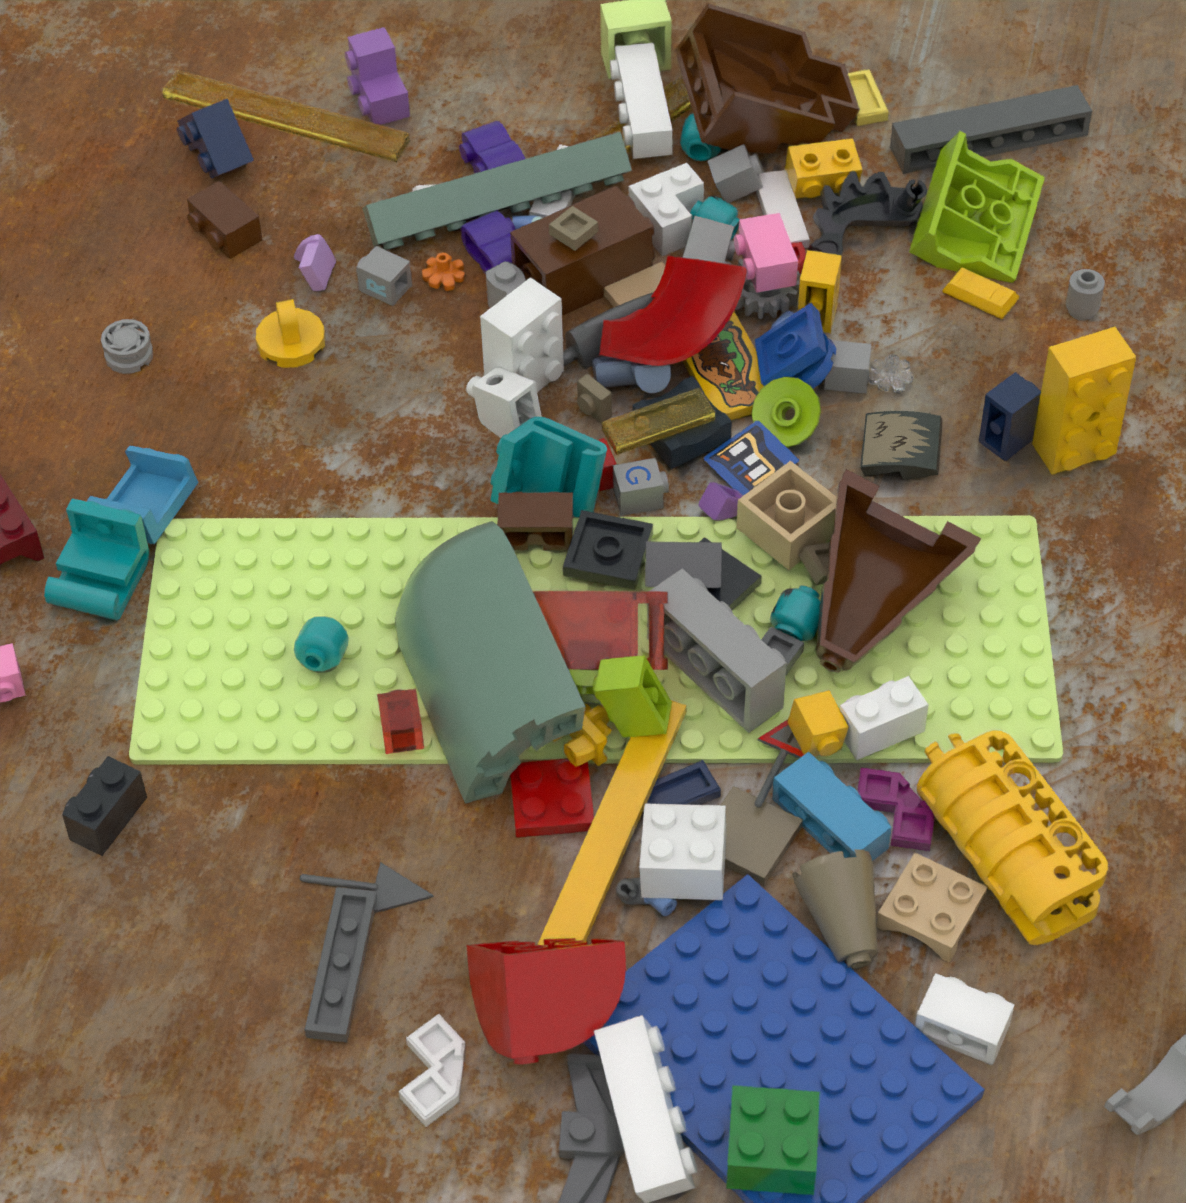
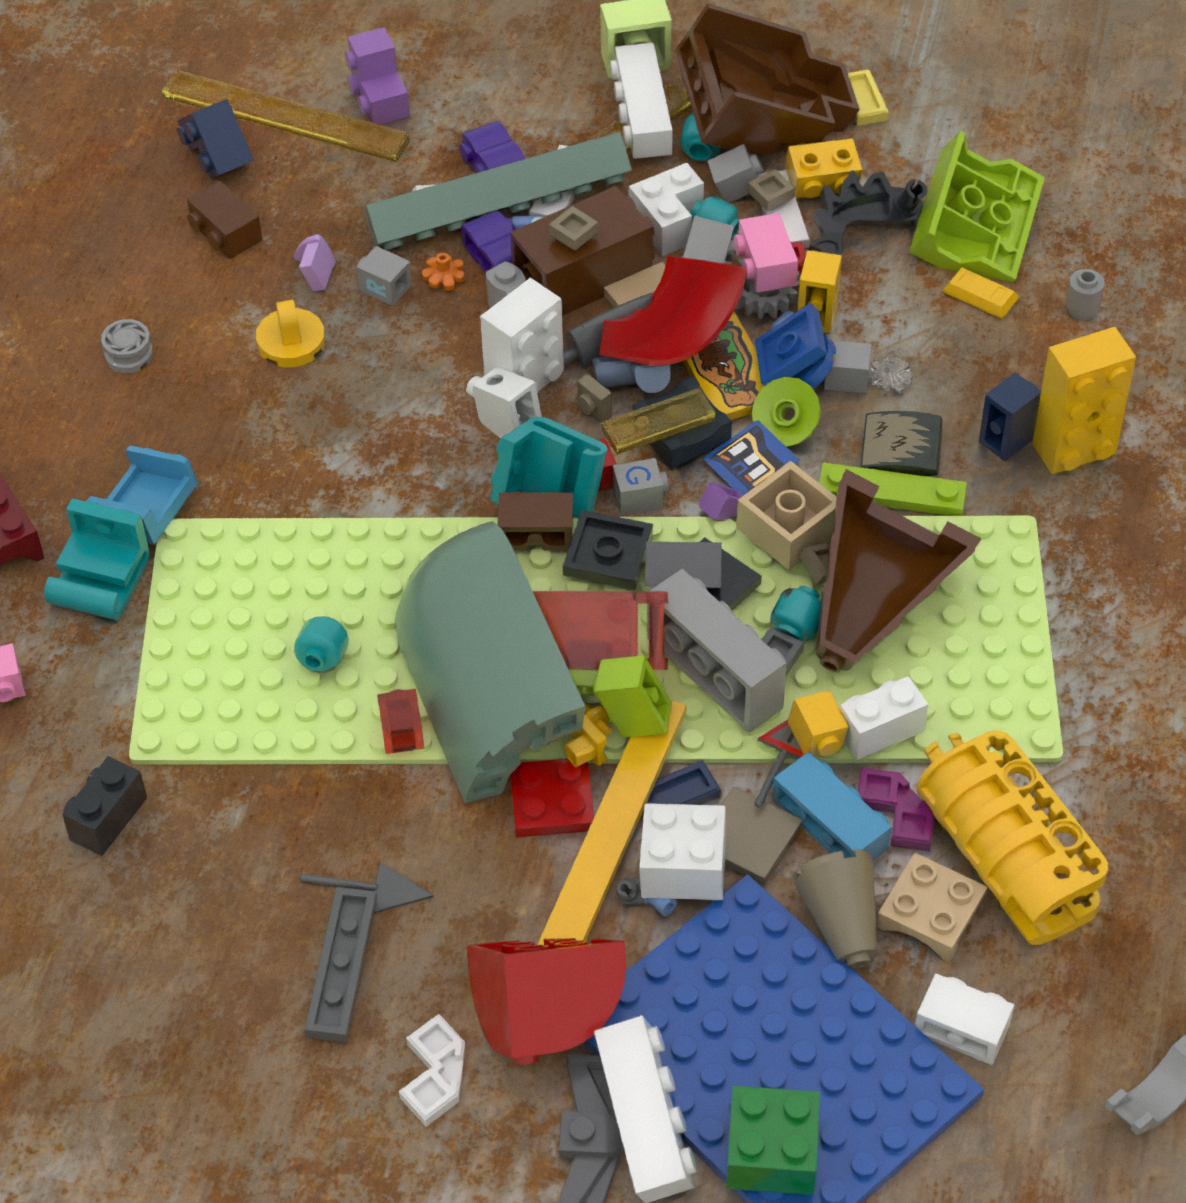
(771, 189): none -> dark tan plate
(904, 490): none -> lime plate
(993, 127): dark grey brick -> none

